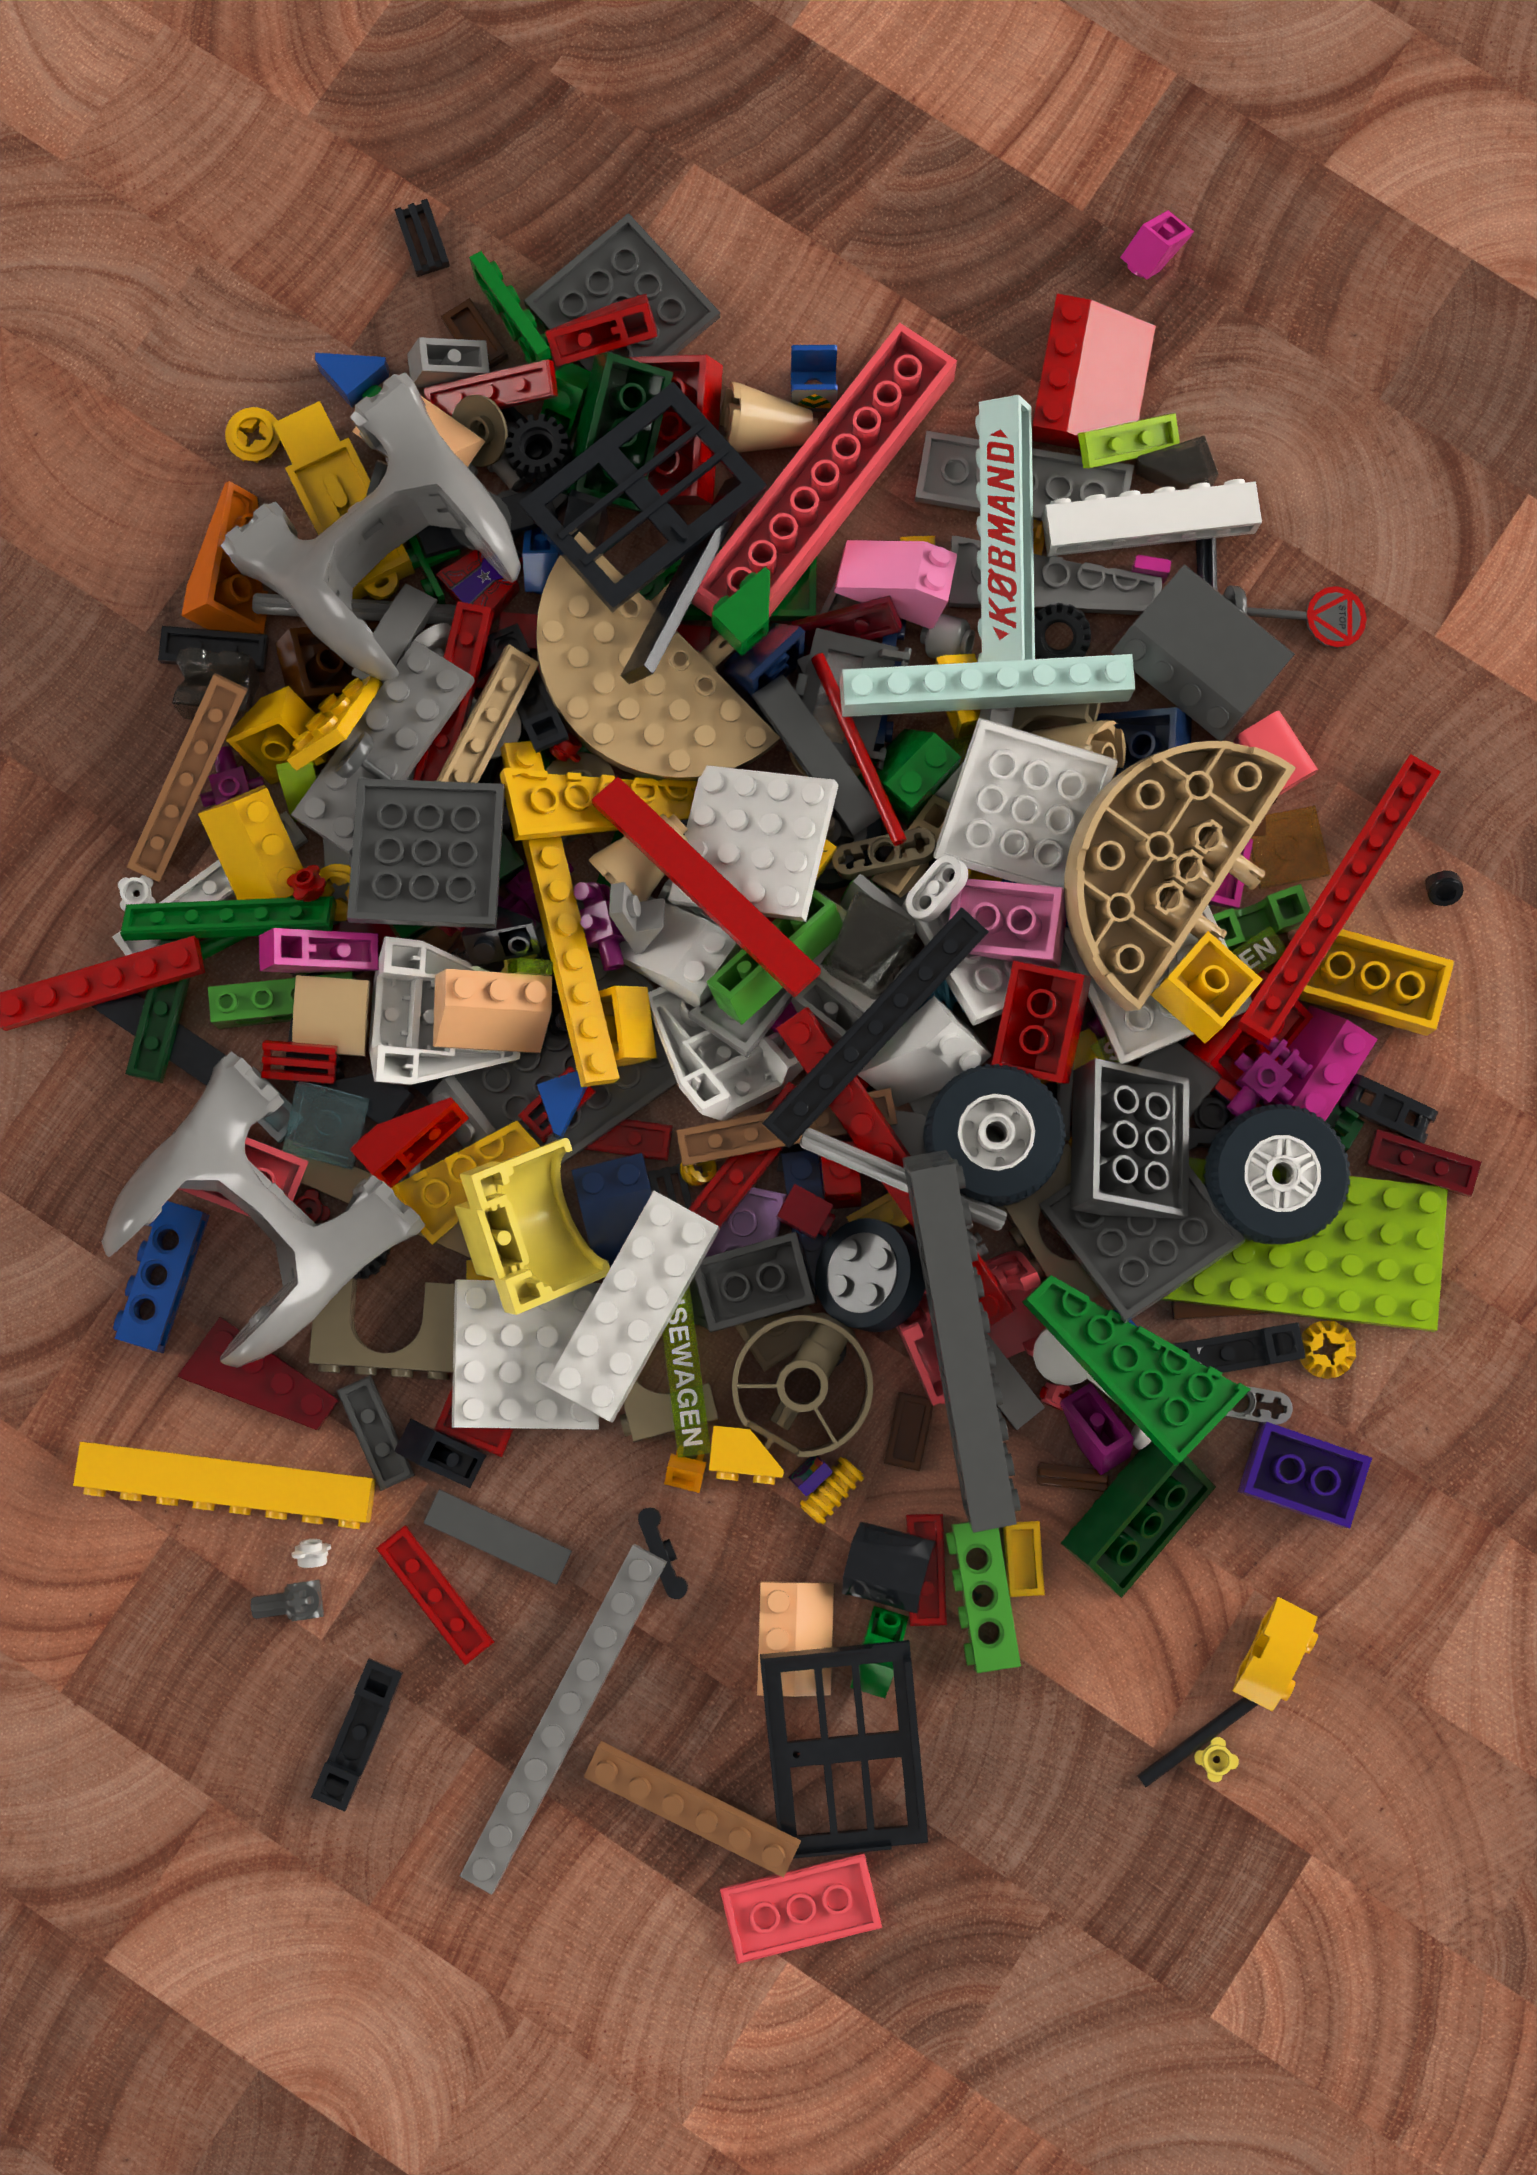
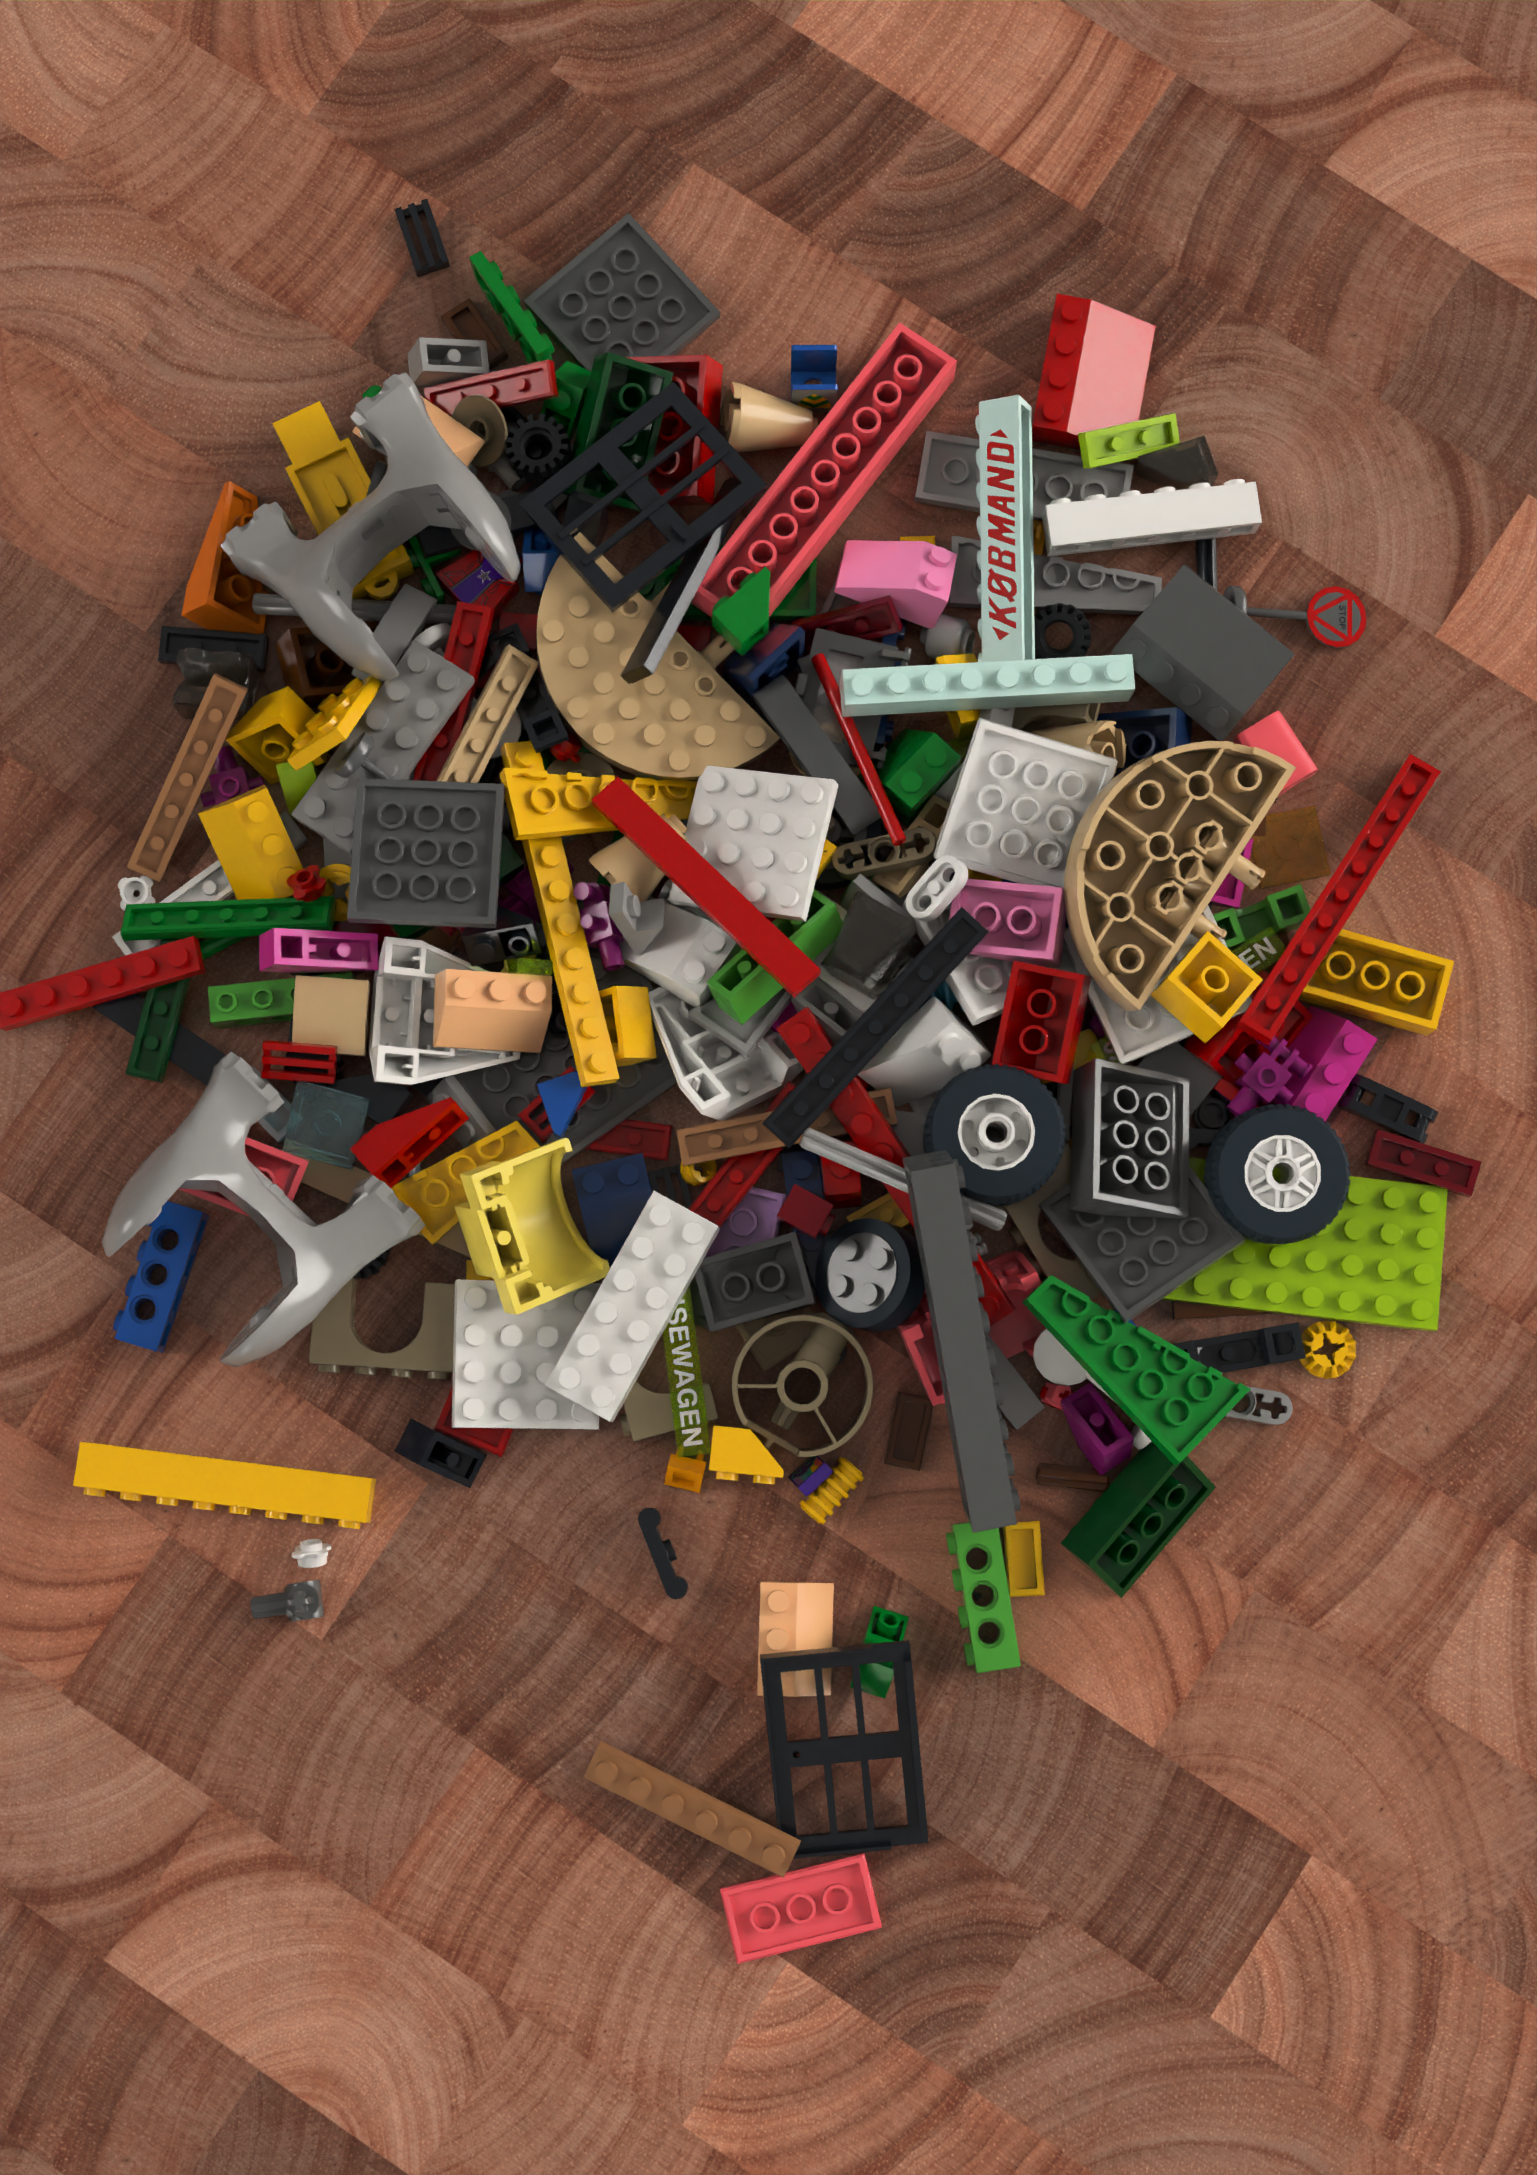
(247, 421): yellow gear -> none
(262, 1383): dark red wing -> none
(311, 1199): red plate -> none
(352, 373): blue slope -> none
(357, 1735): black slope -> none
(375, 1432): dark grey tile -> none
(435, 1595): red tile -> none
(498, 1536): dark grey tile -> none
(563, 1719): light grey plate -> none
(603, 330): red slope -> none
(887, 1566): black slope -> none
(933, 1593): red tile -> none
(1152, 566): dark pink tile -> none
(1156, 244): dark pink slope -> none
(1196, 1741): black bar -> none
(1216, 1770): light yellow plate -> none
(1276, 1654): yellow brick -> none
(1304, 1475): dark purple brick -> none
(1345, 1124): dark green tile -> none
(1444, 888): black tile -> none

